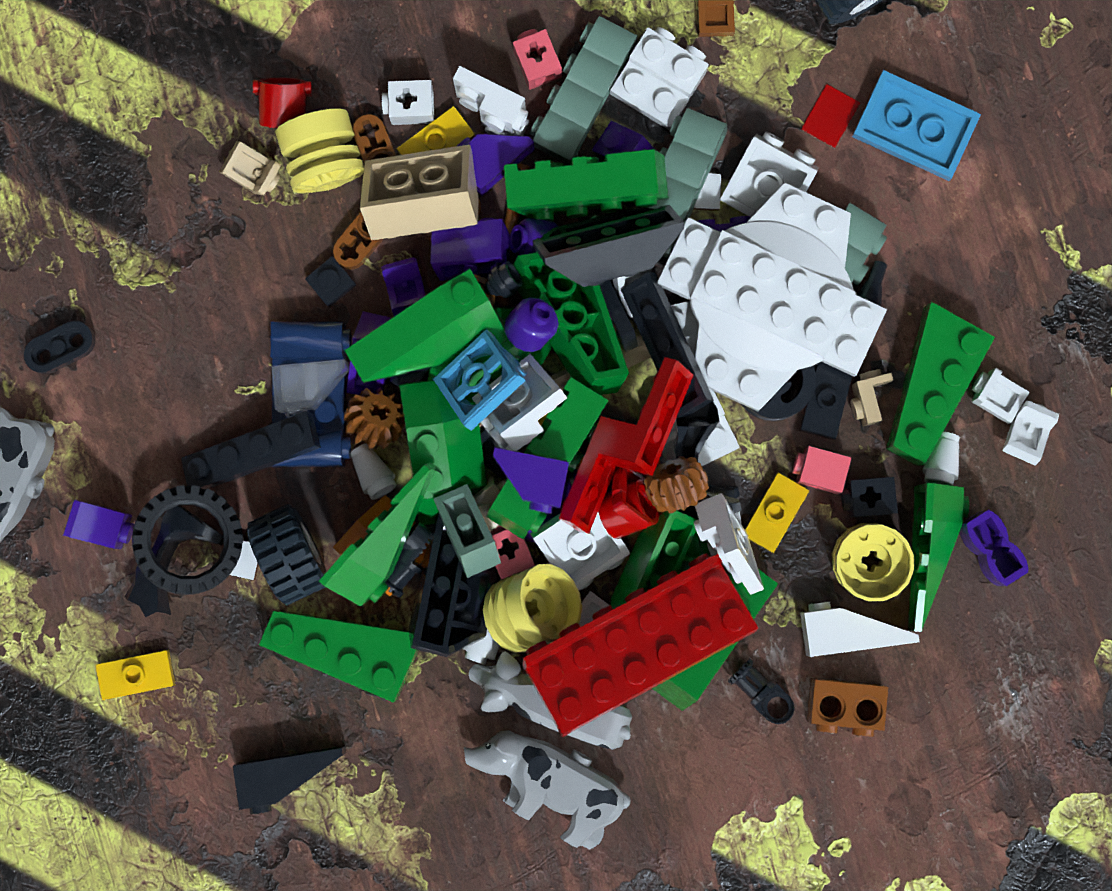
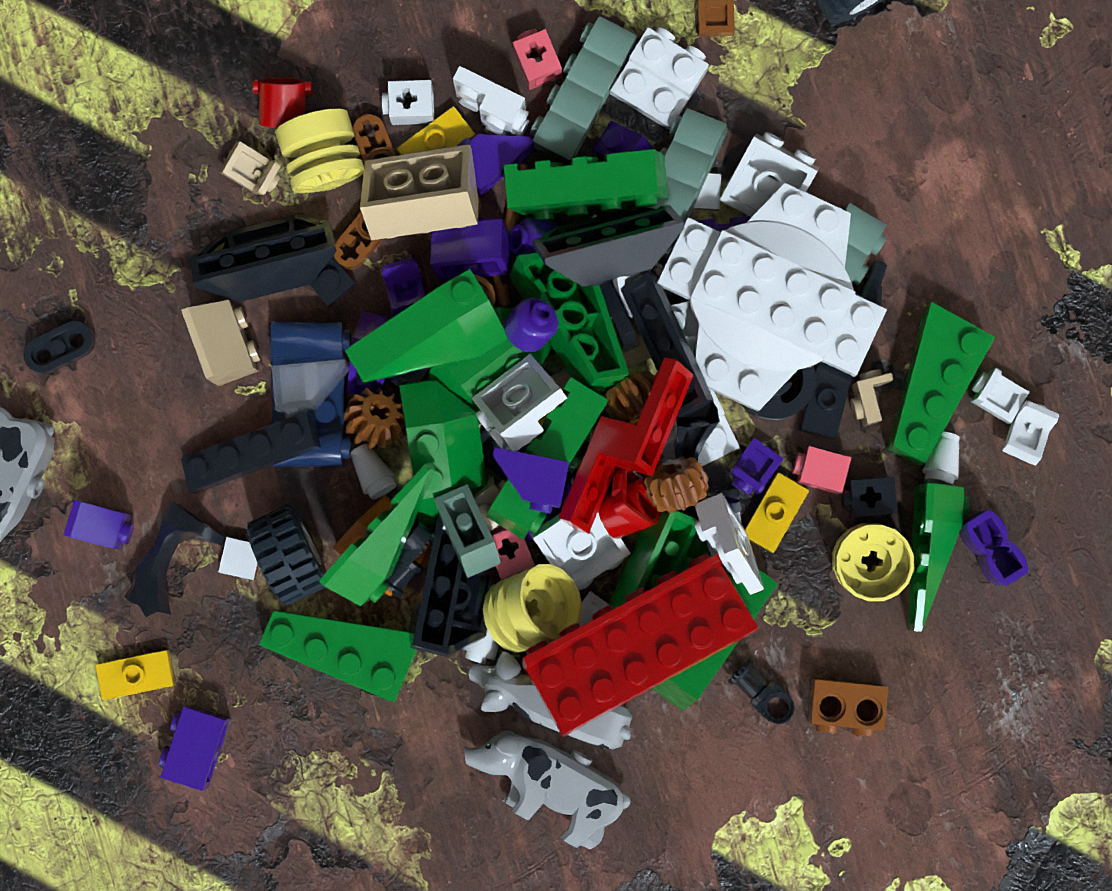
(187, 496): black tyre -> none
(194, 747): none -> dark purple brick
(221, 341): none -> tan slope
(264, 258): none -> black wedge
(271, 779): black slope -> none
(449, 377): dark azure piece -> none
(503, 280): black plate -> none
(629, 397): none -> dark orange gear
(754, 467): none -> dark purple bracket
(830, 116): red sticker -> none
(840, 631): white slope -> none
(916, 125): dark azure plate -> none

